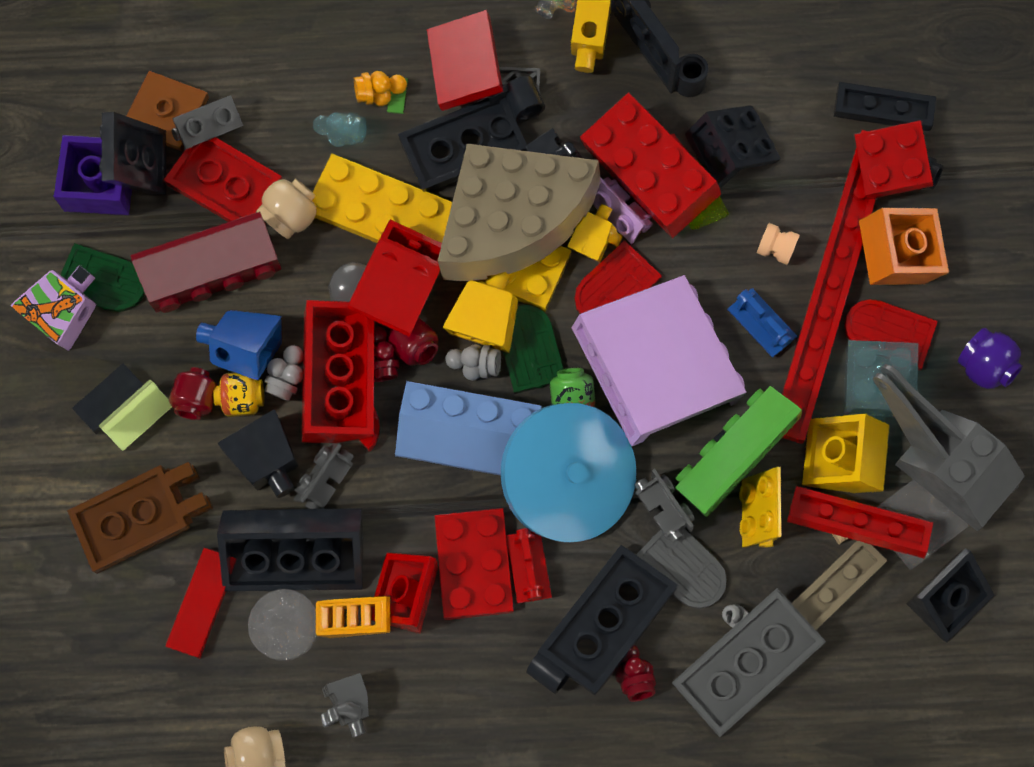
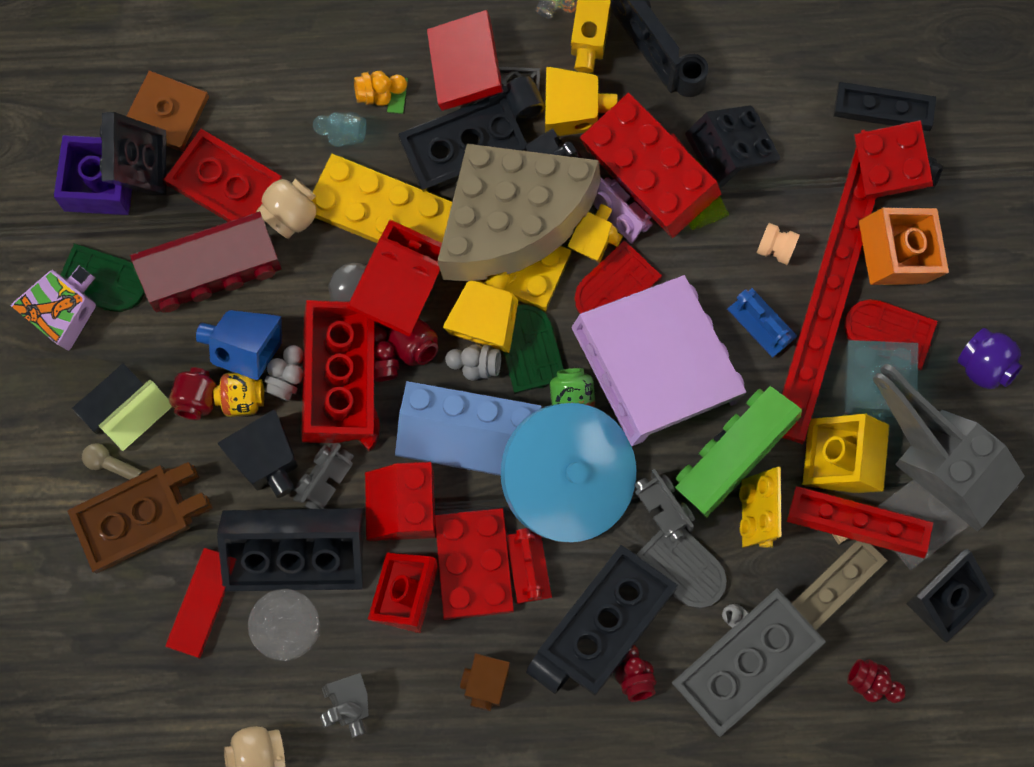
(97, 457): none -> dark tan bar
(206, 122): dark grey hinge -> none
(331, 617): light orange slope -> none
(400, 502): none -> red slope
(485, 682): none -> reddish brown brick
(573, 101): none -> yellow torso
(874, 681): none -> dark red piece

